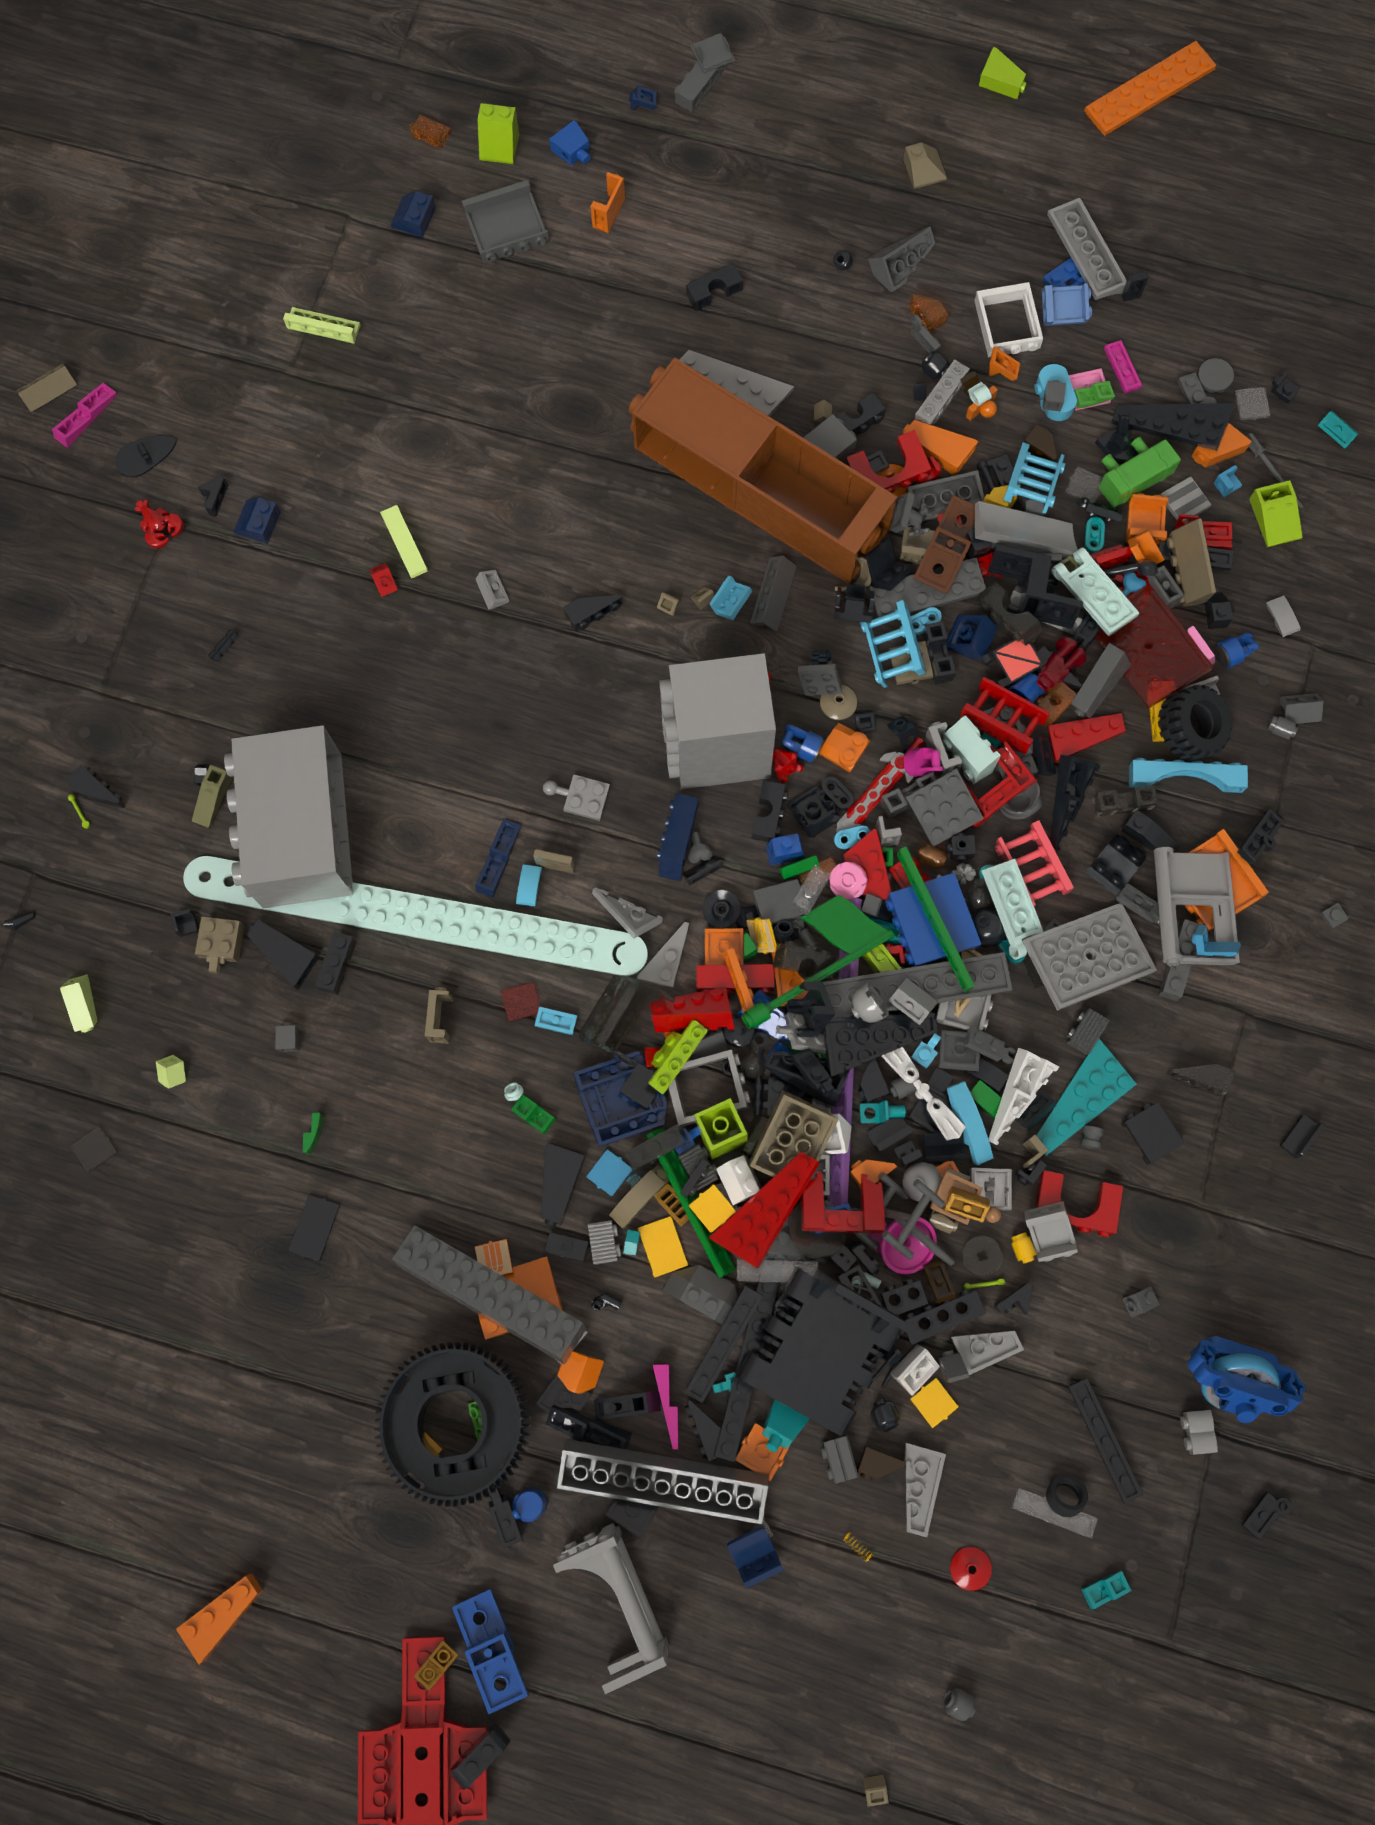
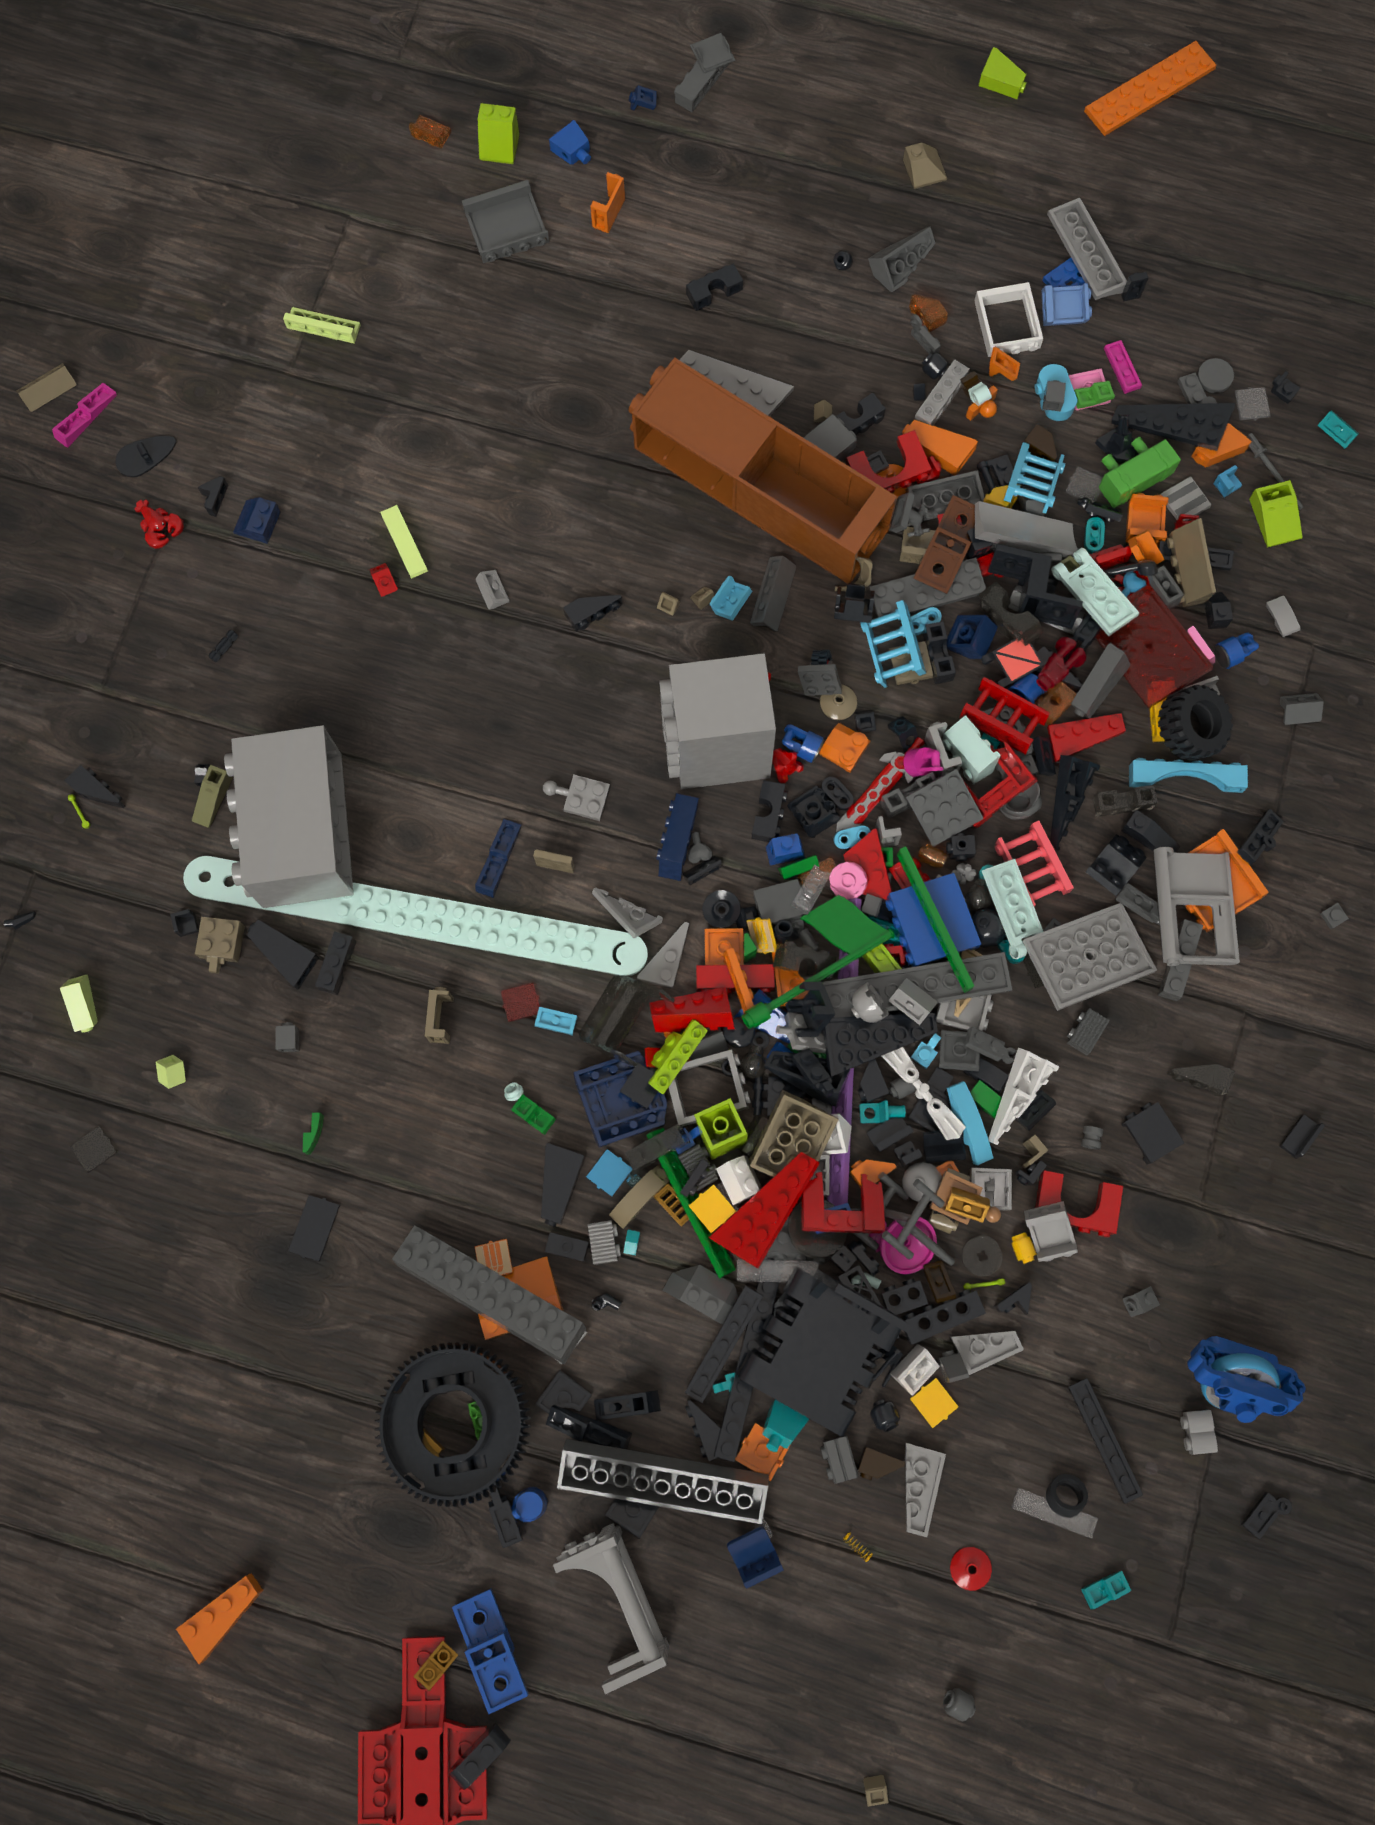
(414, 213): dark blue slope -> none
(528, 885): medium azure slope -> none
(580, 1372): orange slope -> none
(662, 1246): yellow piece -> none
(671, 1412): dark pink slope -> none
(883, 567): black bracket -> none
(1091, 1091): teal wing -> none
(1208, 948): dark azure bracket -> none
(1218, 534): red plate -> none
(1282, 727): dark grey brick -> none

